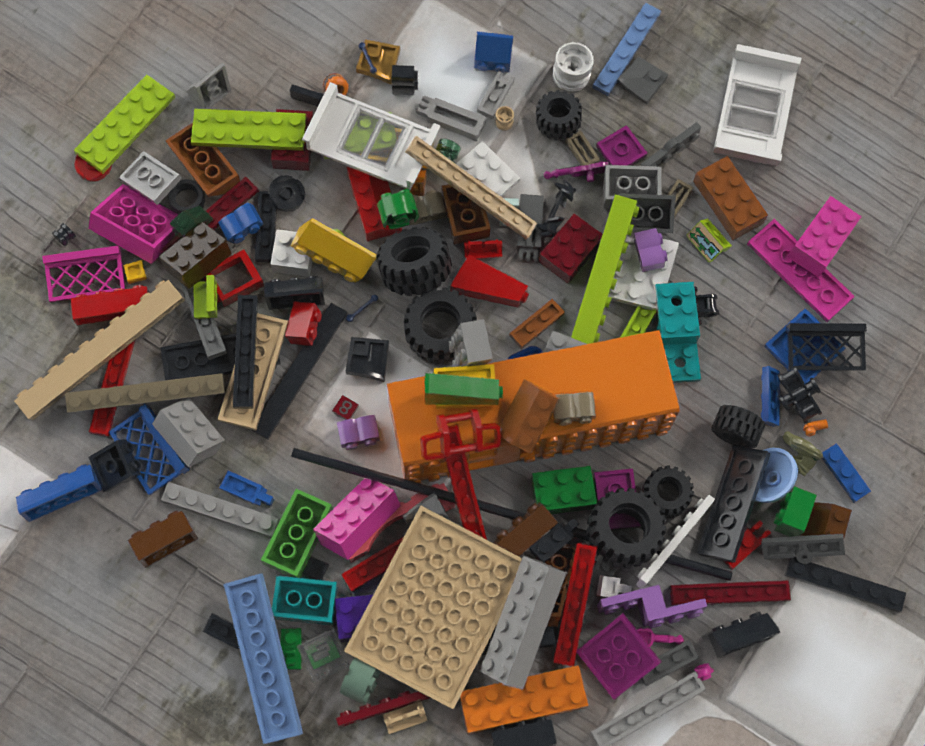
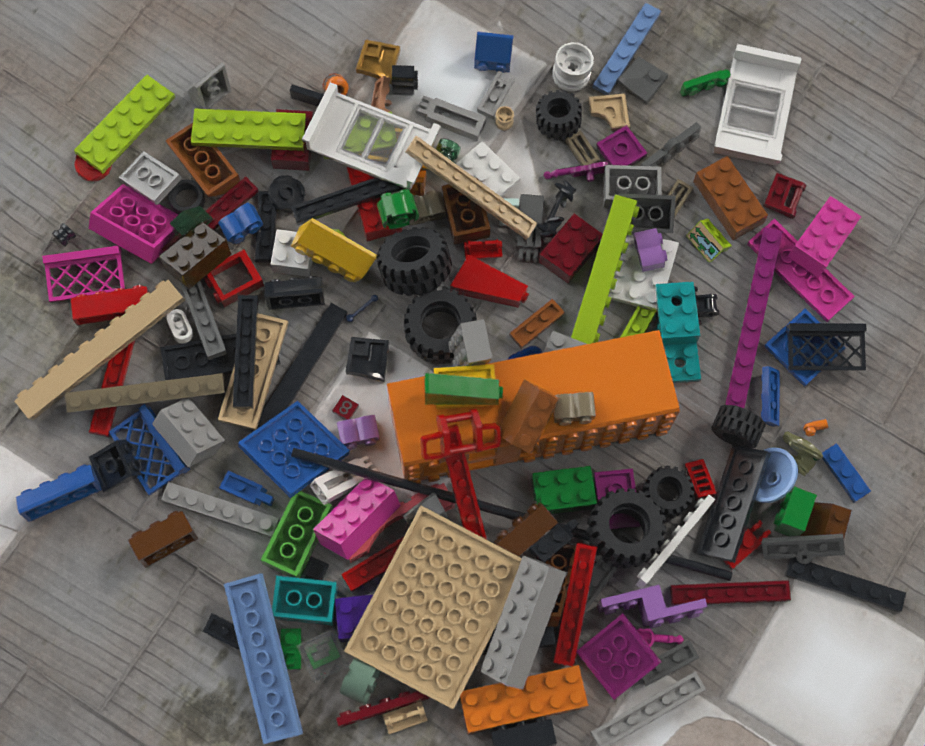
(135, 272): yellow tile -> none
(180, 327): none -> white plate
(205, 298): lime panel -> none
(273, 445): none -> blue plate
(303, 323): red brick -> none
(334, 485): none -> white hinge
(342, 199): none -> black tile
(362, 46): dark blue hinge -> none
(380, 92): none -> nougat plate
(611, 109): none -> tan tile
(611, 586): white plate -> none
(704, 671): dark pink plate -> none
(705, 82): none -> green hinge
(709, 484): none -> red slope
(743, 634): black slope -> none
(753, 317): none -> magenta plate
(779, 192): none -> dark red plate
(799, 394): black axle -> none

